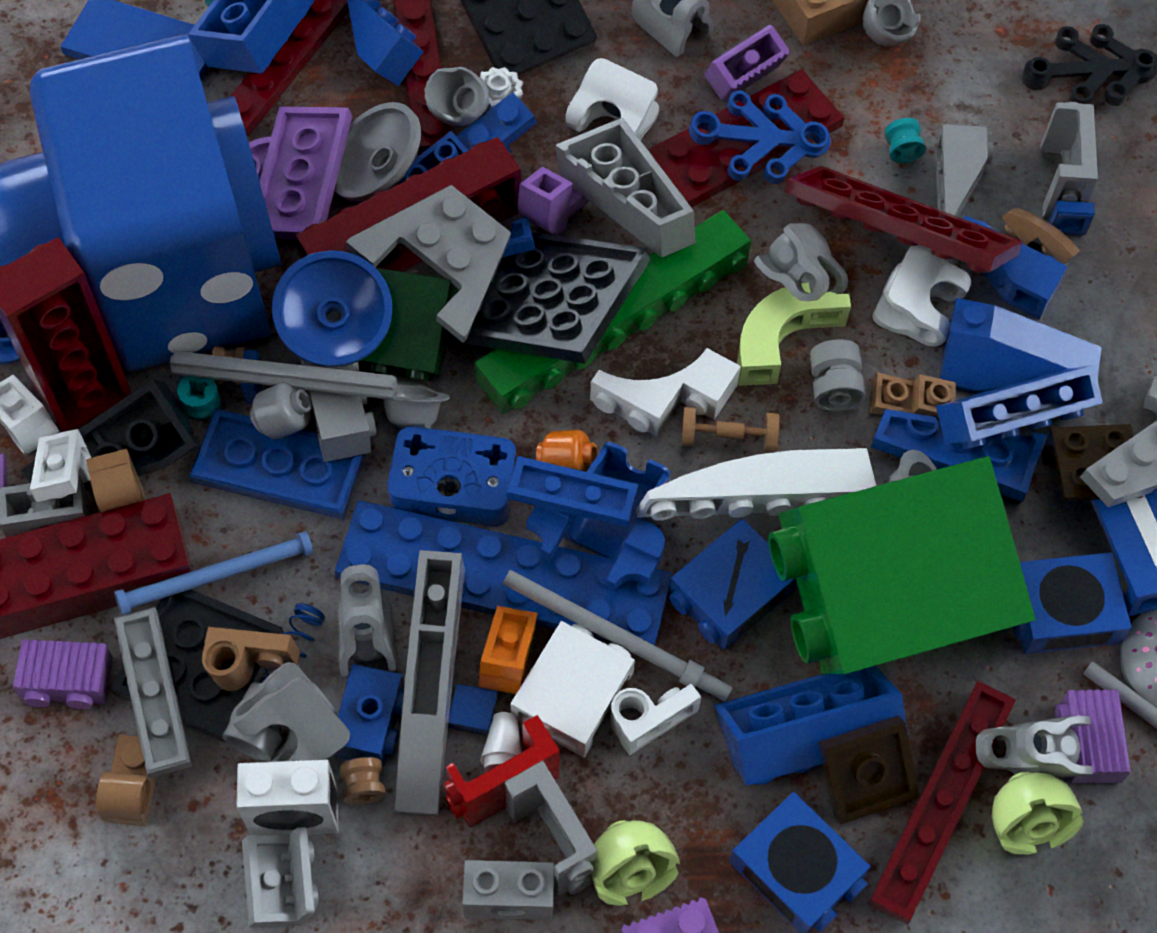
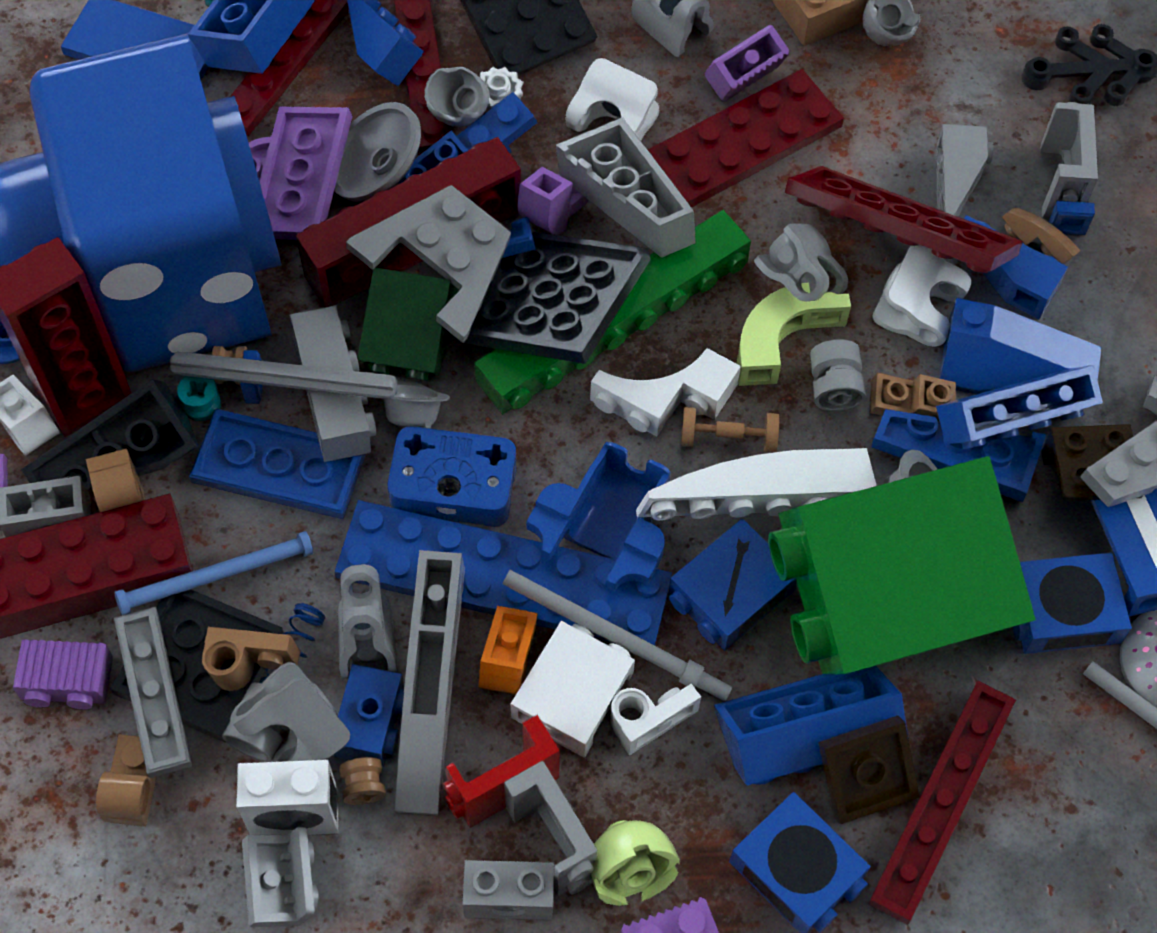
(58, 465): white plate -> none
(281, 411): light grey head -> none
(328, 284): blue dish -> none
(472, 709): blue tile -> none
(502, 741): white cone -> none
(567, 449): orange head -> none
(572, 491): blue plate -> none
(764, 134): blue plant -> none
(905, 140): teal wheel -> none
(1035, 811): yellowish green cylinder -> none
(1037, 747): light grey piece -> none
(1102, 741): medium lavender brick -> none

